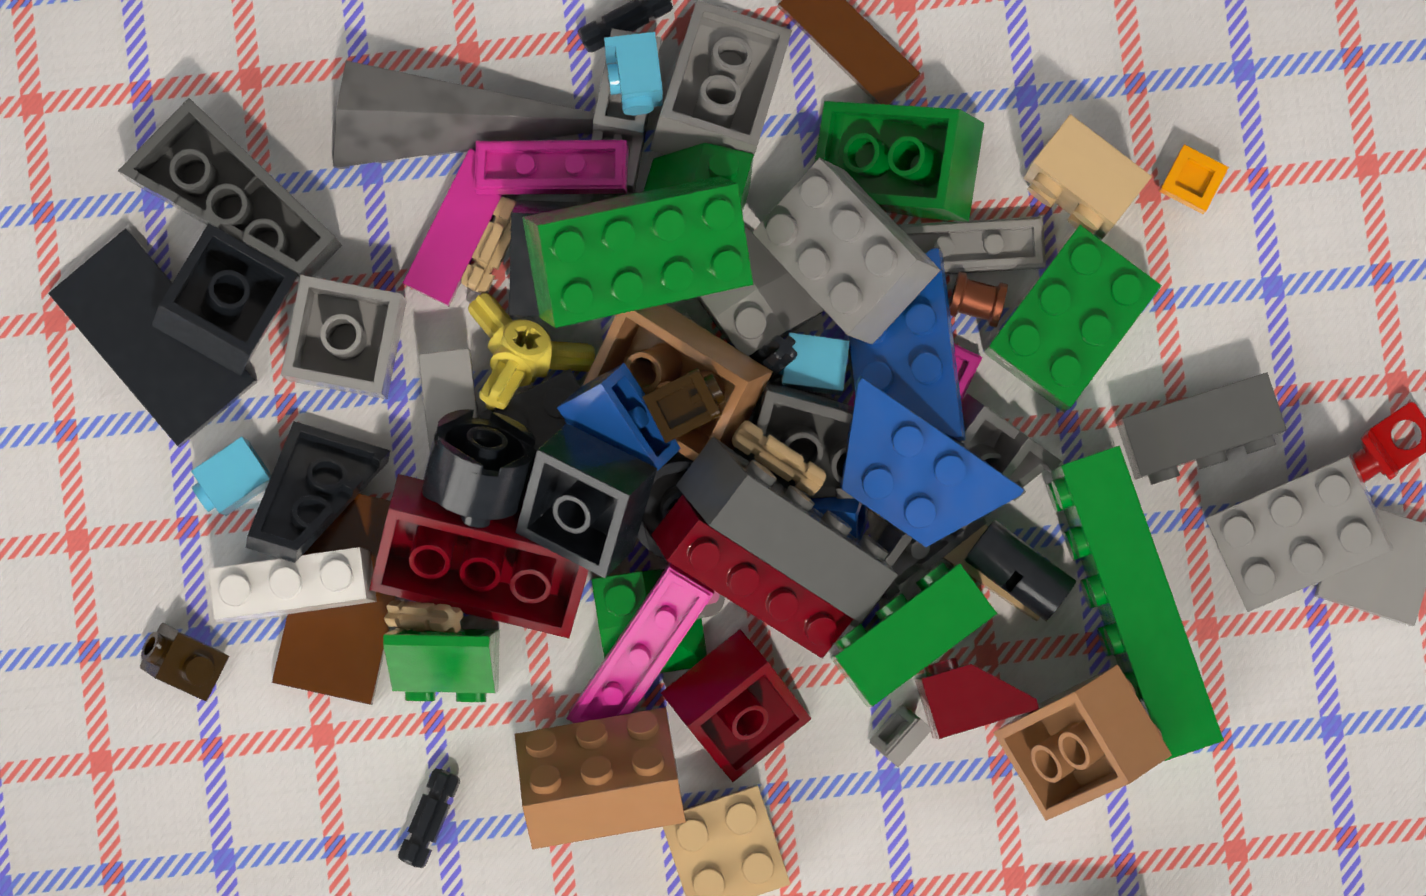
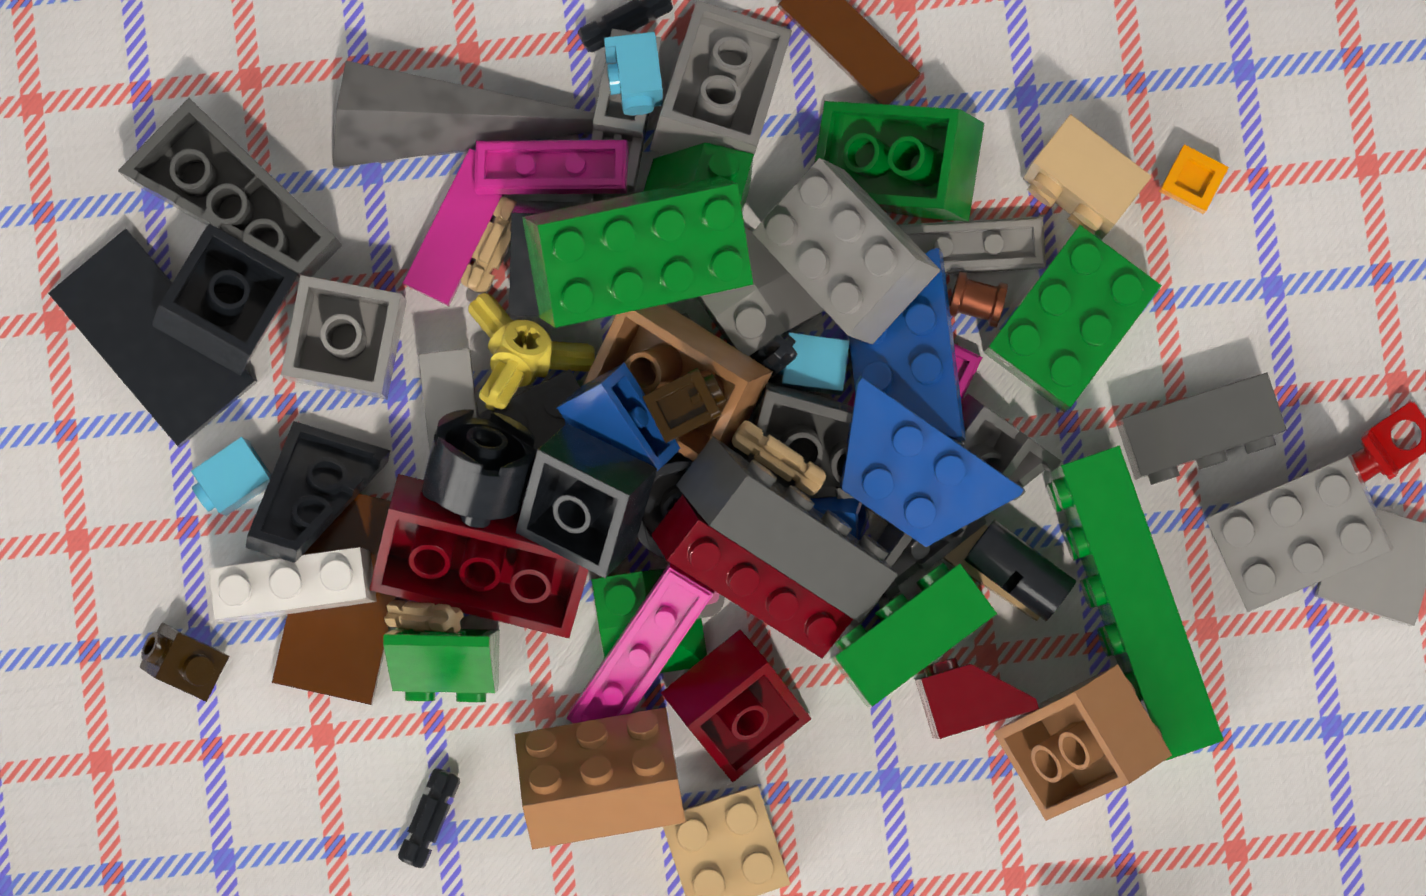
(900, 735): light grey tile -> none

